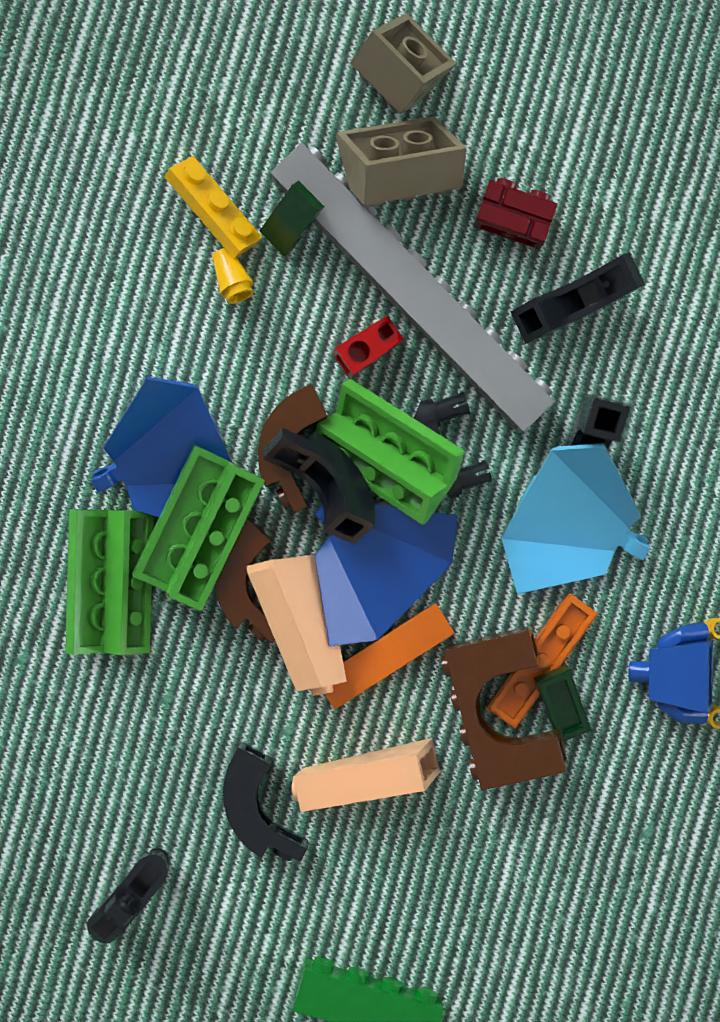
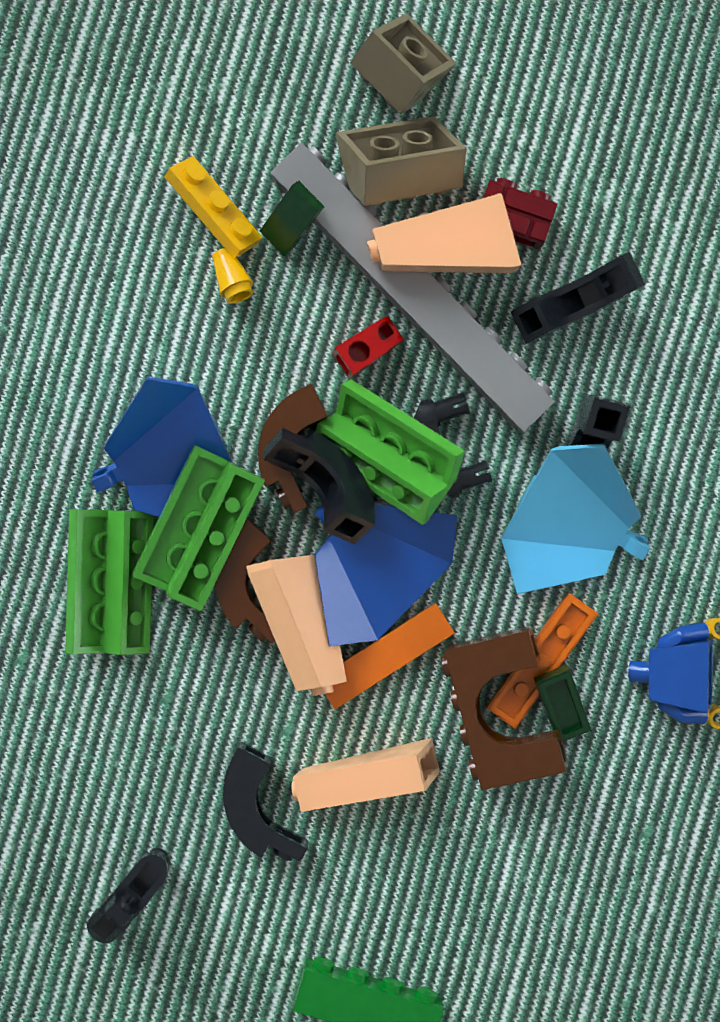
(454, 239): none -> light nougat slope

